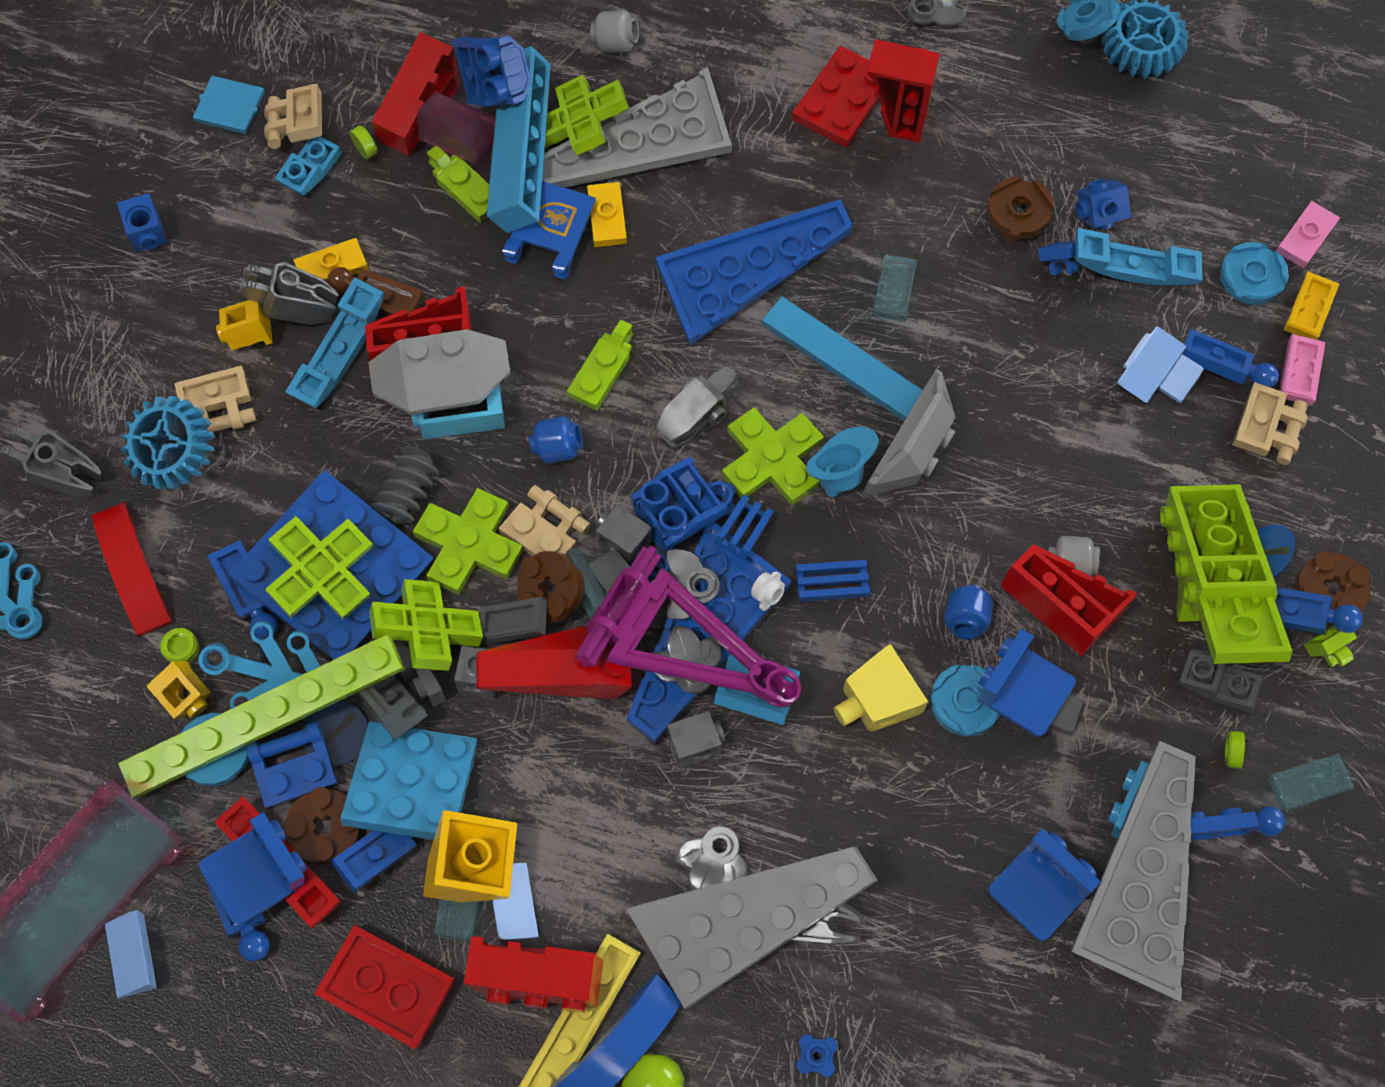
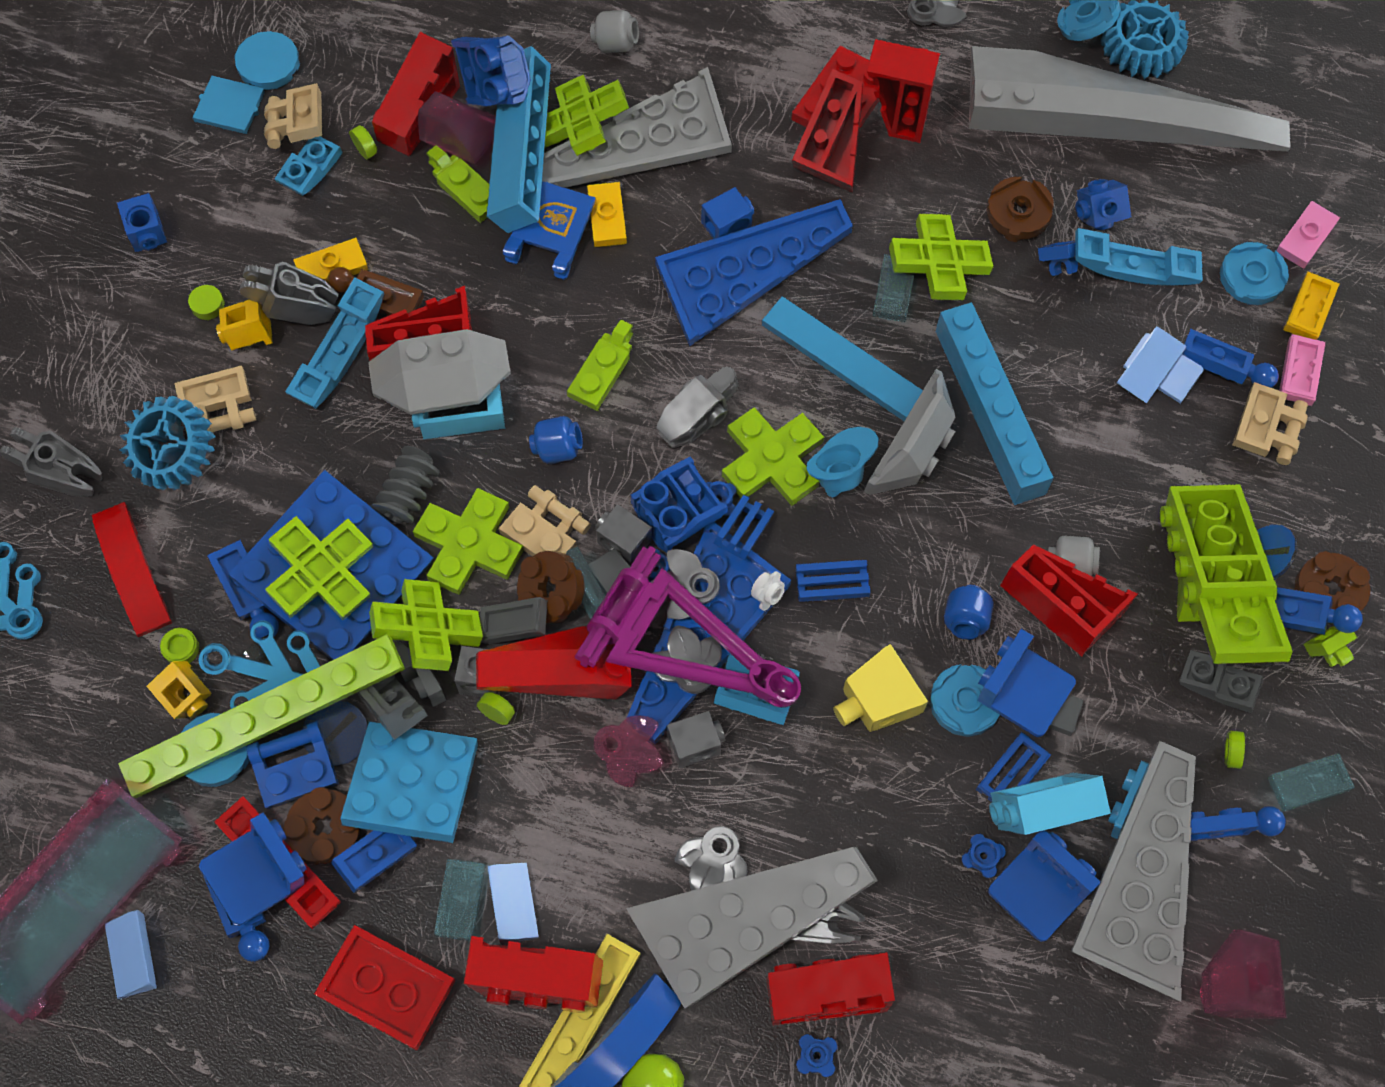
(206, 302): none -> lime tile
(267, 60): none -> dark azure tile
(470, 858): yellow slope -> none
(496, 708): none -> lime tile
(633, 749): none -> clear pink plate
(727, 213): none -> blue brick
(830, 989): none -> red wedge
(832, 133): none -> red wedge
(940, 257): none -> lime plate
(980, 845): none -> blue plate
(993, 404): none -> dark azure brick
(1032, 747): none -> blue tile
(1049, 803): none -> medium azure window
(1063, 97): none -> light grey wedge
(1245, 978): none -> clear pink slope

